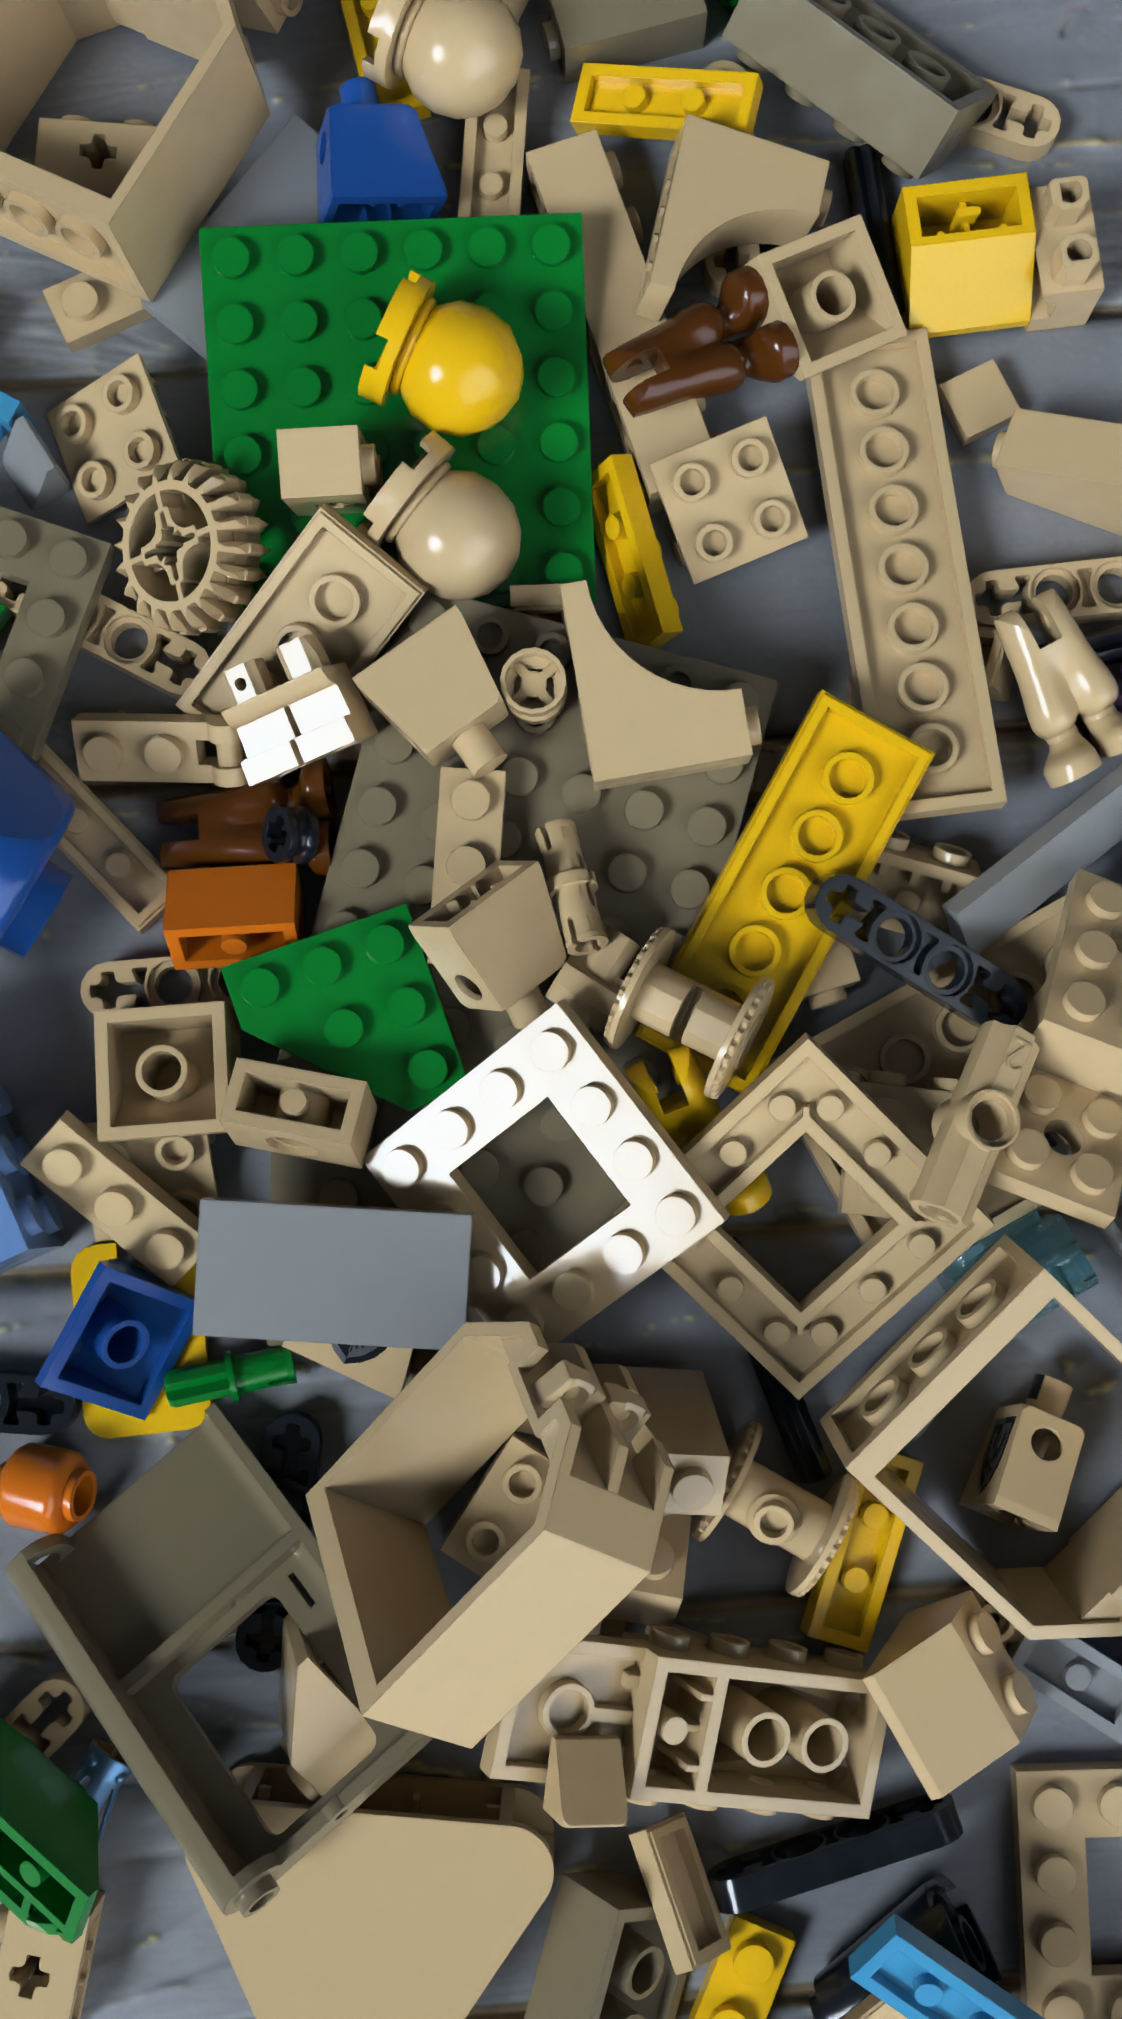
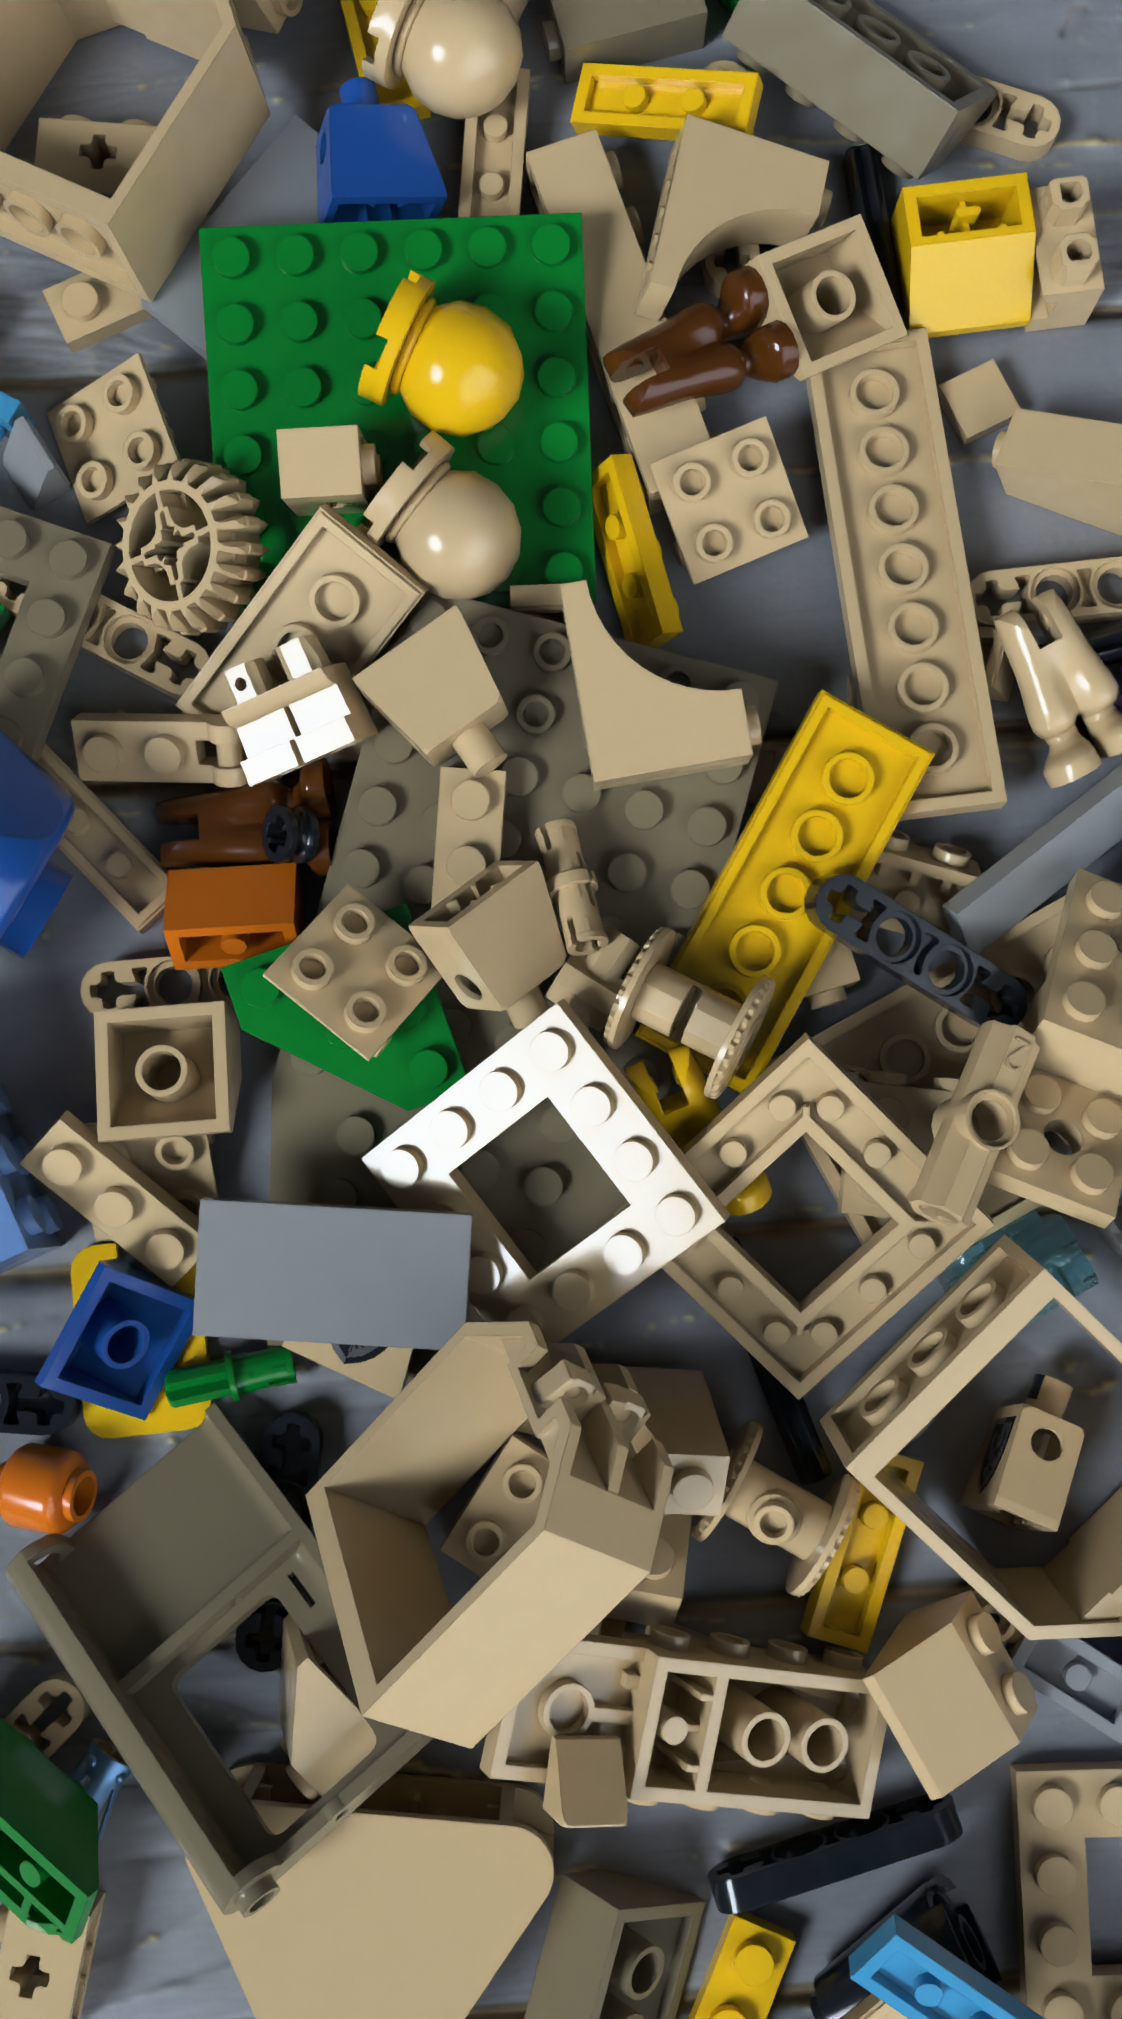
(299, 1112): tan brick -> none
(355, 972): none -> tan hinge
(529, 675): tan wheel -> none
(680, 1893): tan tile -> none

